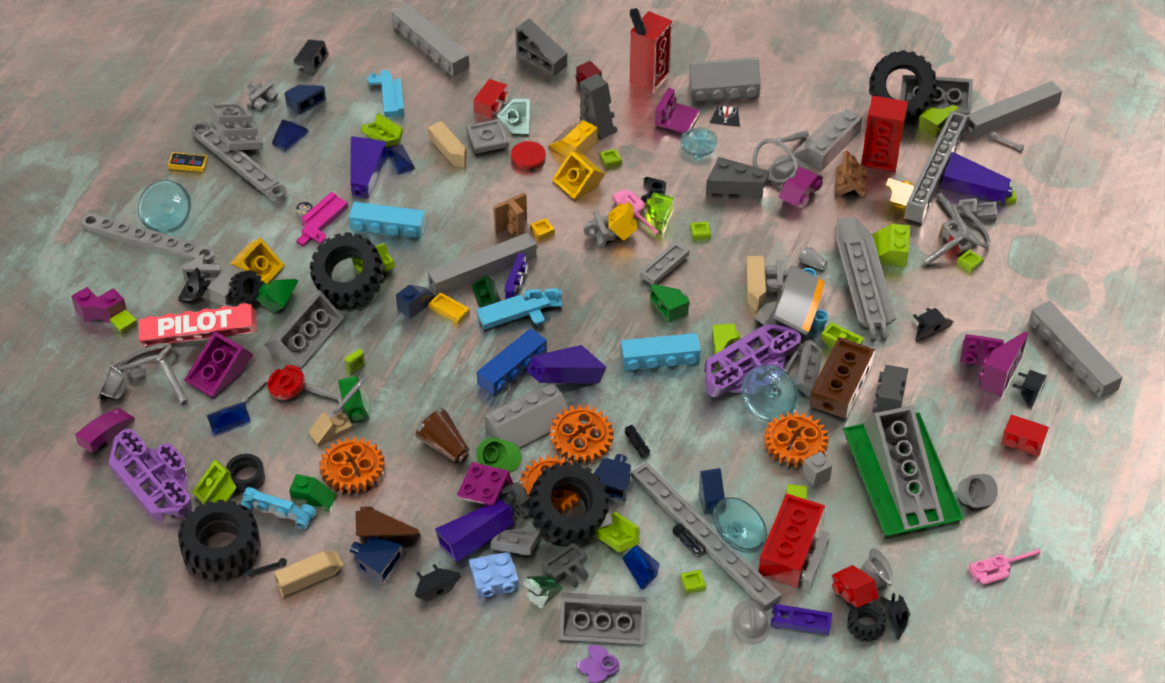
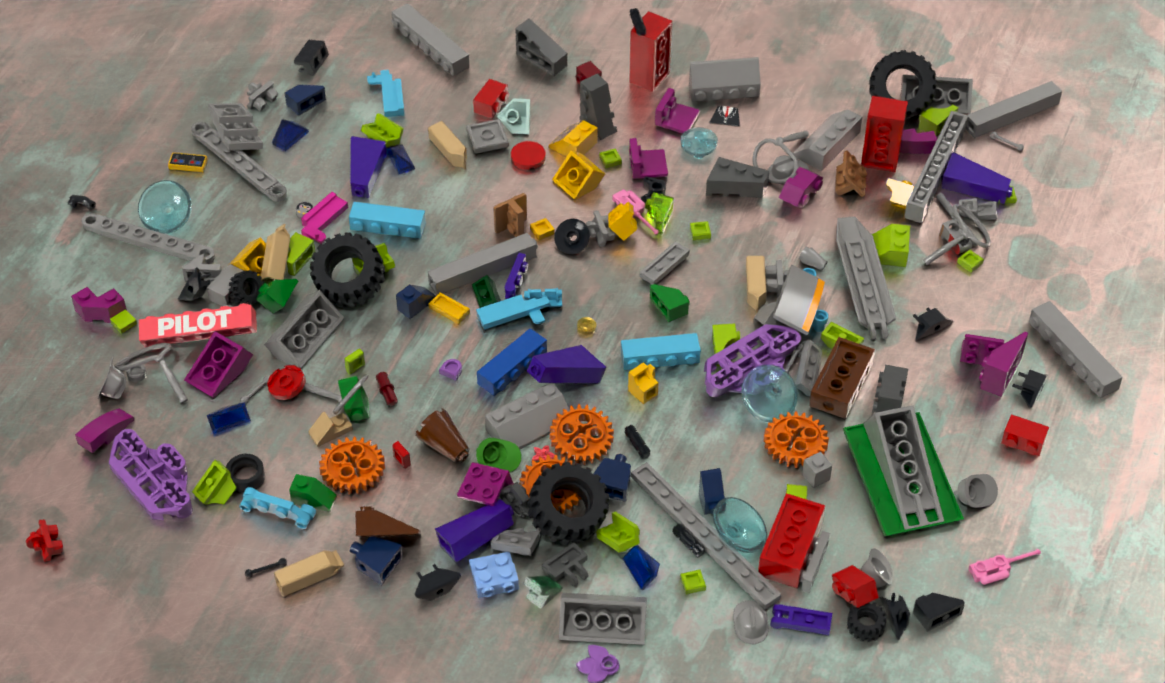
(42, 540): none -> red hips
(75, 199): none -> black arm
(215, 519): black tyre -> none
(275, 255): none -> tan piece
(299, 252): none -> lime arch
(386, 389): none -> dark red axle
(401, 455): none -> red tile
(451, 368): none -> medium lavender tile
(542, 453): none -> coral plant
(566, 231): none -> black dish
(586, 326): none -> clear yellow tile
(643, 383): none -> yellow brick
(646, 162): none -> magenta bracket
(917, 142): none -> magenta slope
(937, 609): none -> black slope

